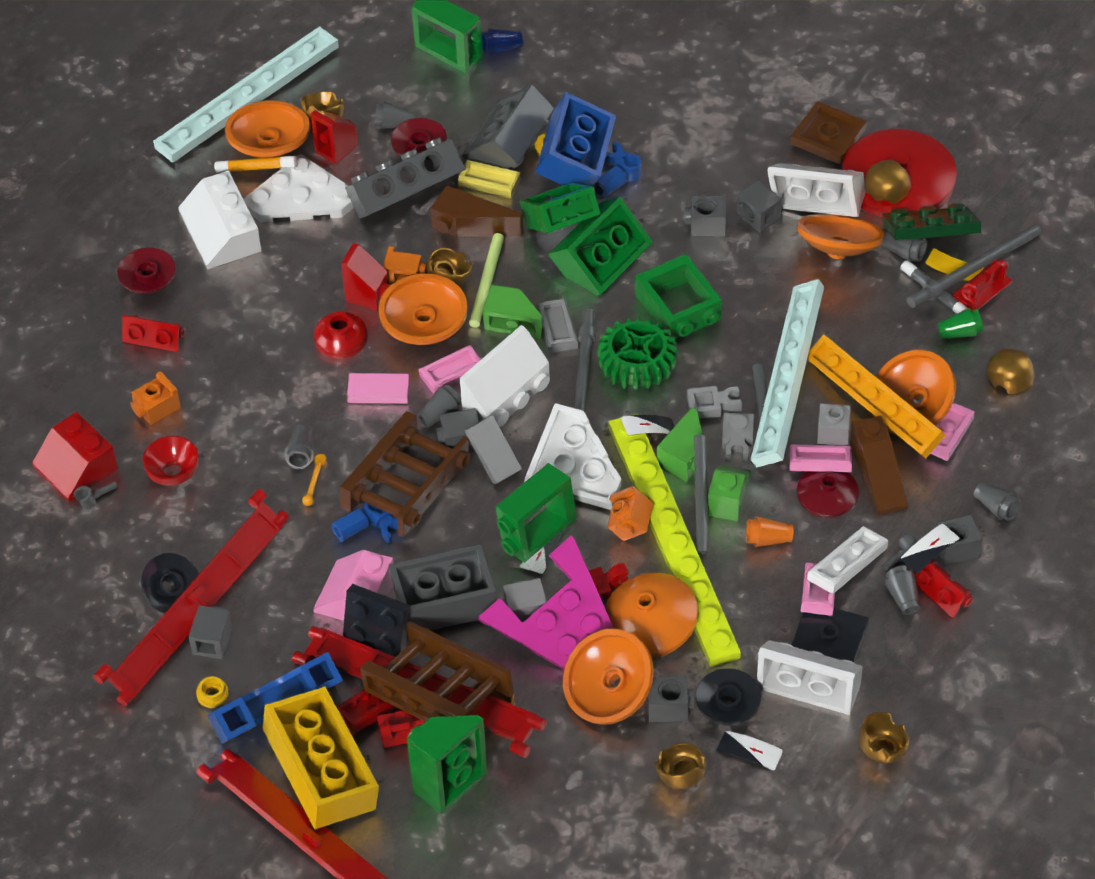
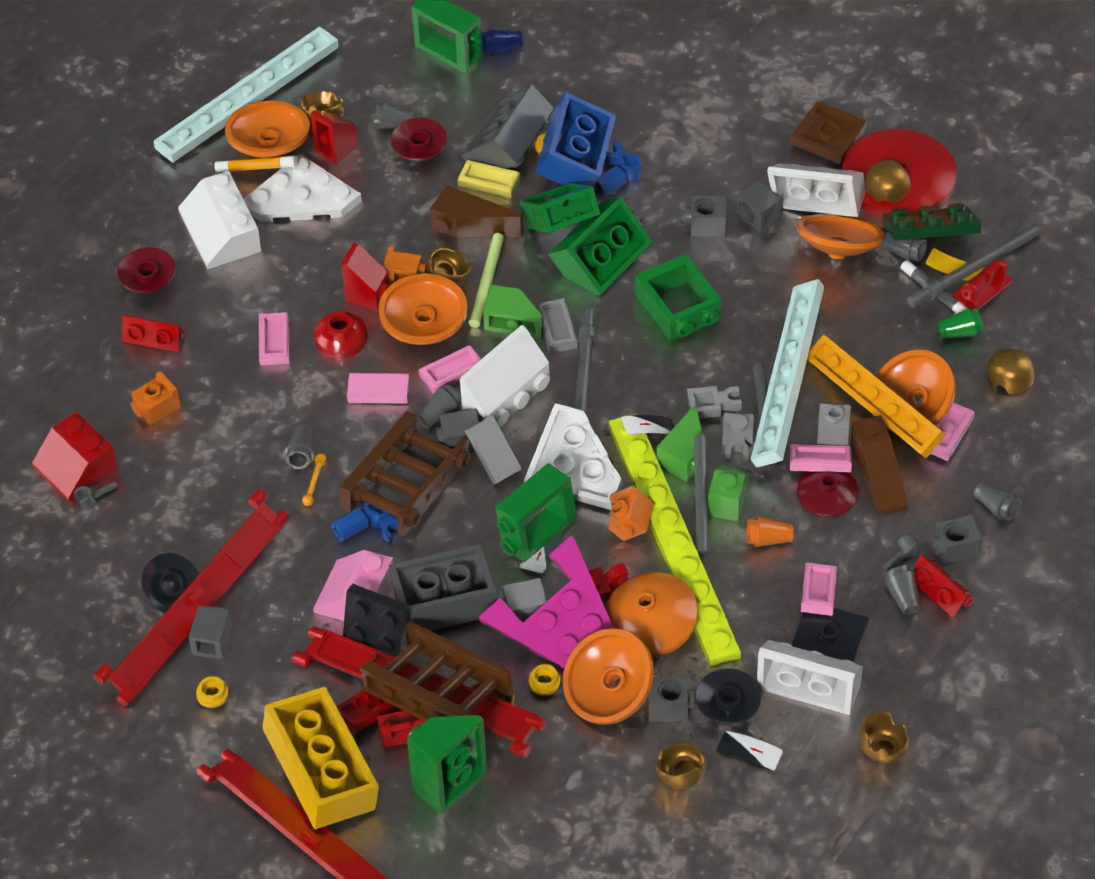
(168, 452): red piece -> none
(249, 709): blue arch -> none
(274, 339): none -> bright pink tile
(445, 164): dark grey brick -> none
(541, 673): none -> yellow plate
(638, 346): green gear -> none
(847, 560): white tile -> none
(929, 547): sticker -> none

